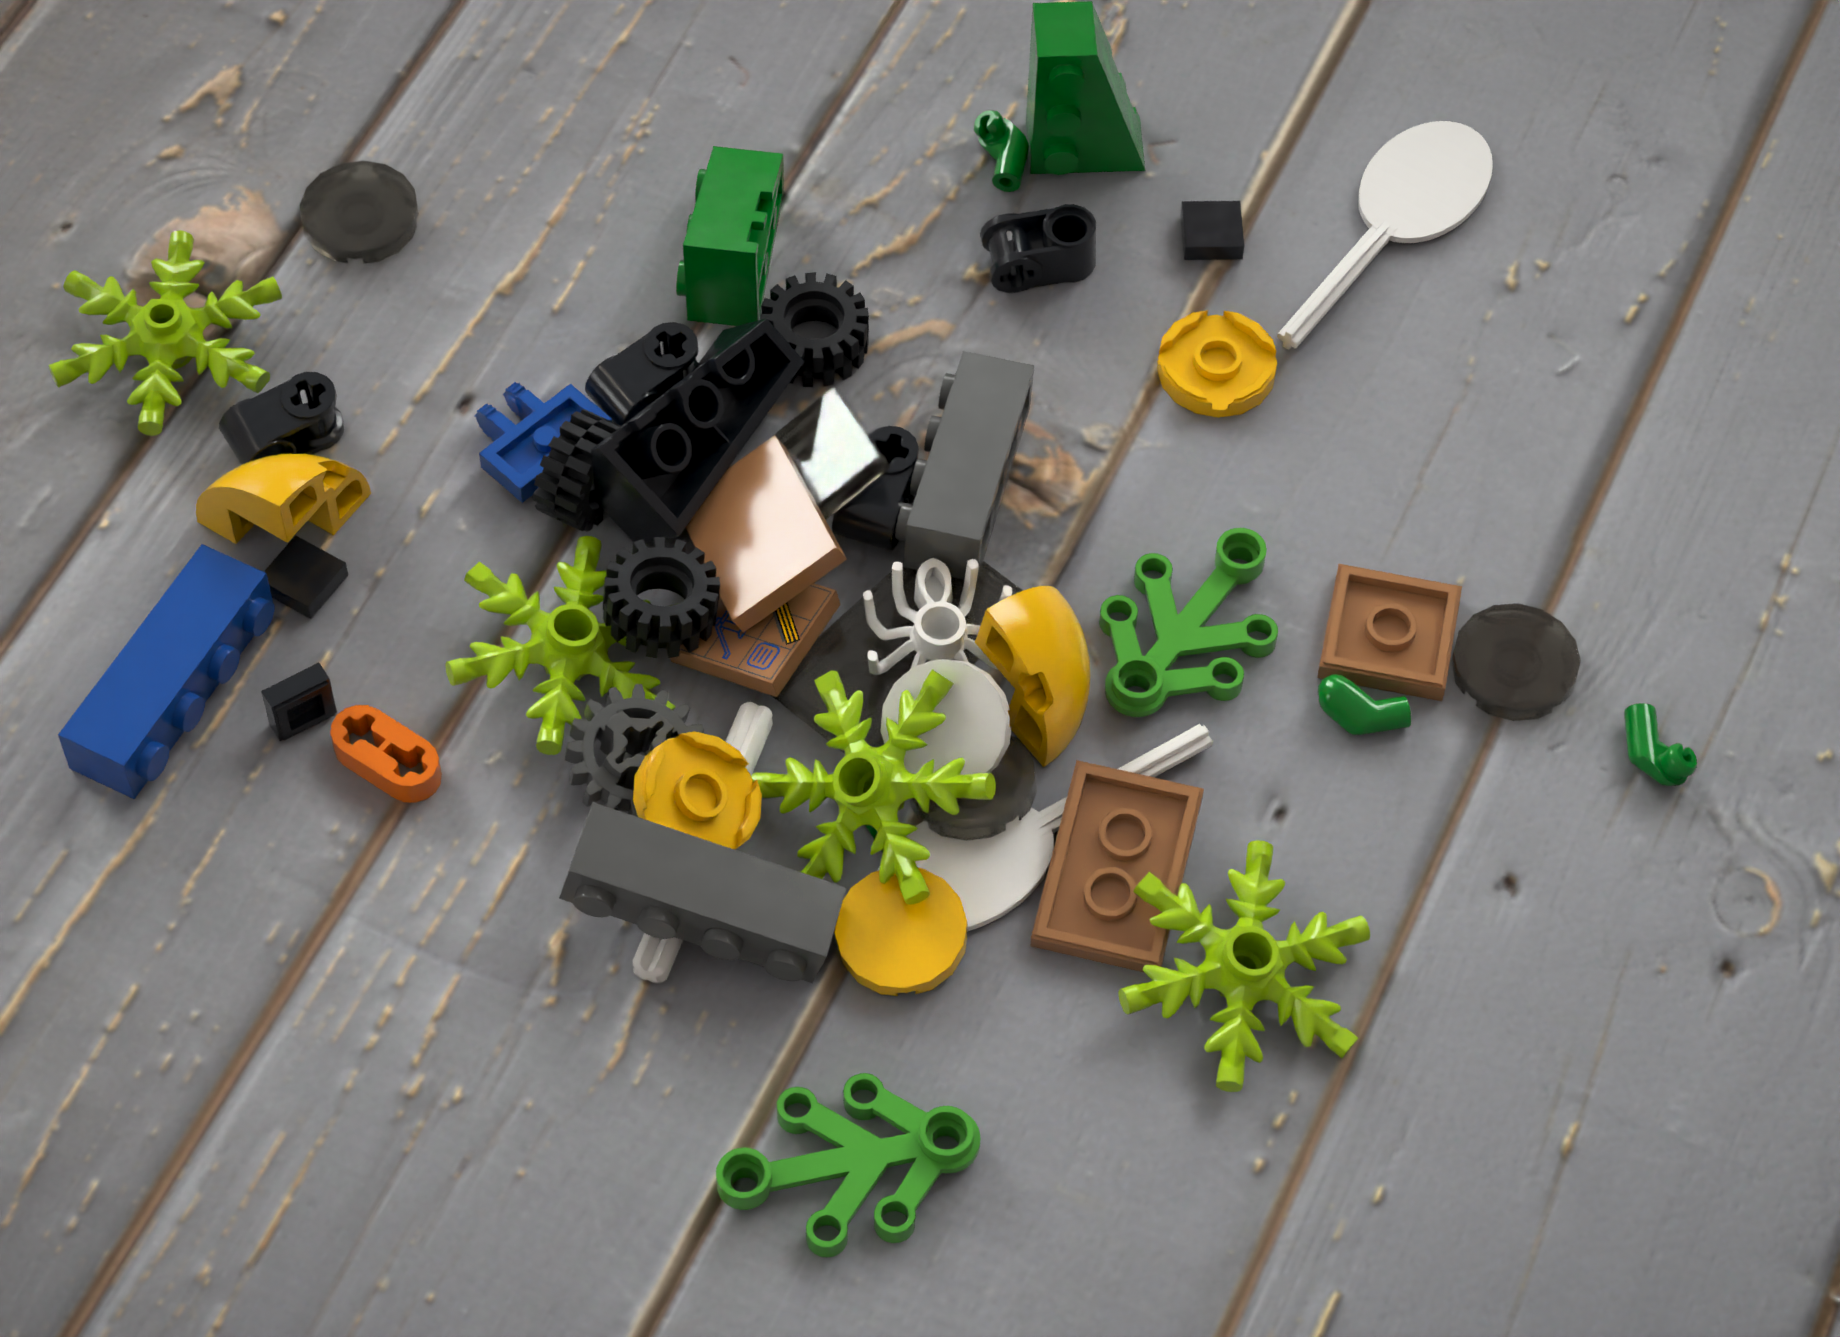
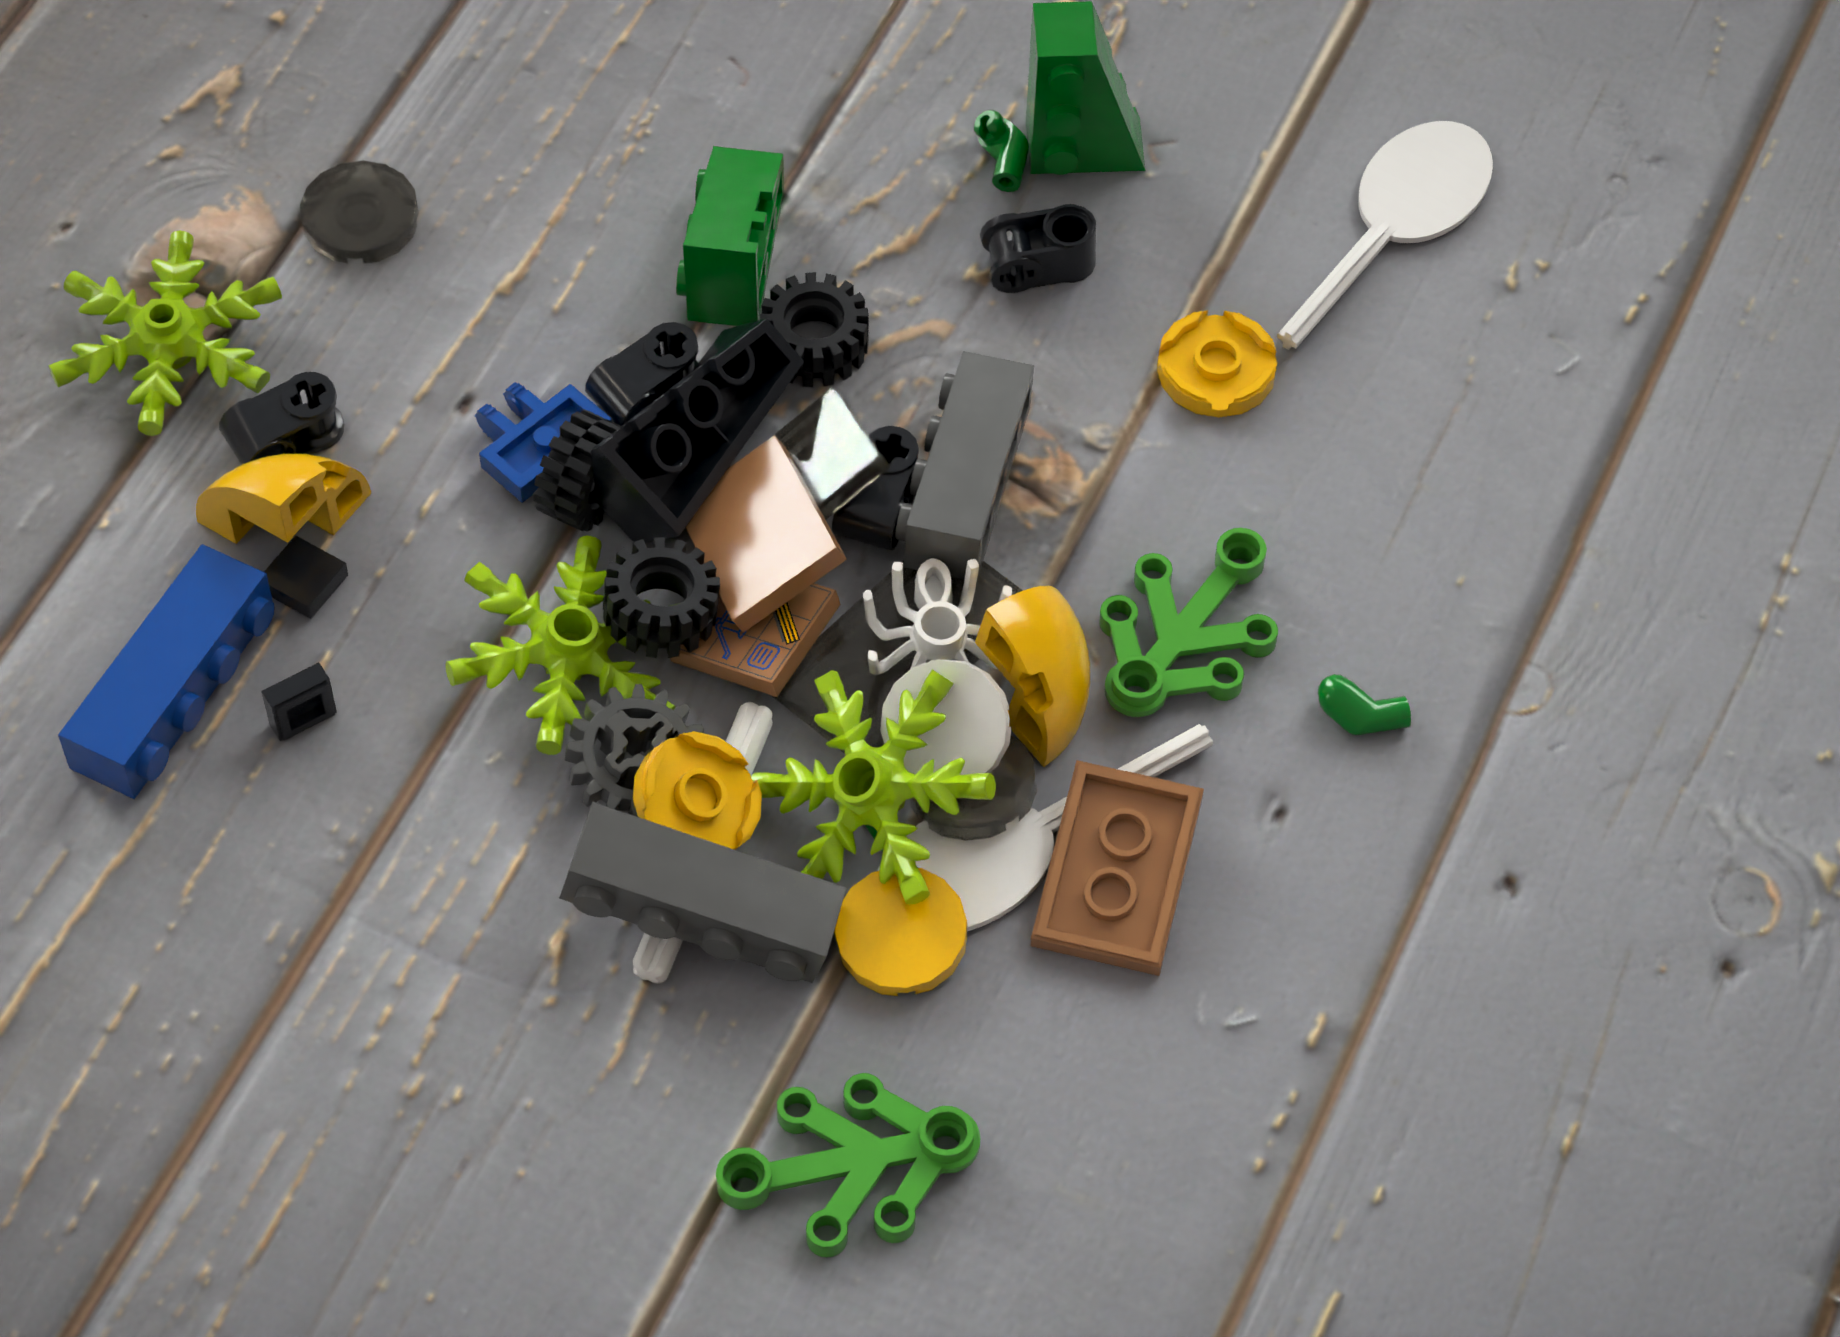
(379, 763): orange beam -> none
(1212, 230): black tile -> none
(1244, 965): lime piece -> none
(1390, 632): medium nougat tile -> none
(1515, 661): clear smoke tile -> none
(1664, 764): green arm -> none

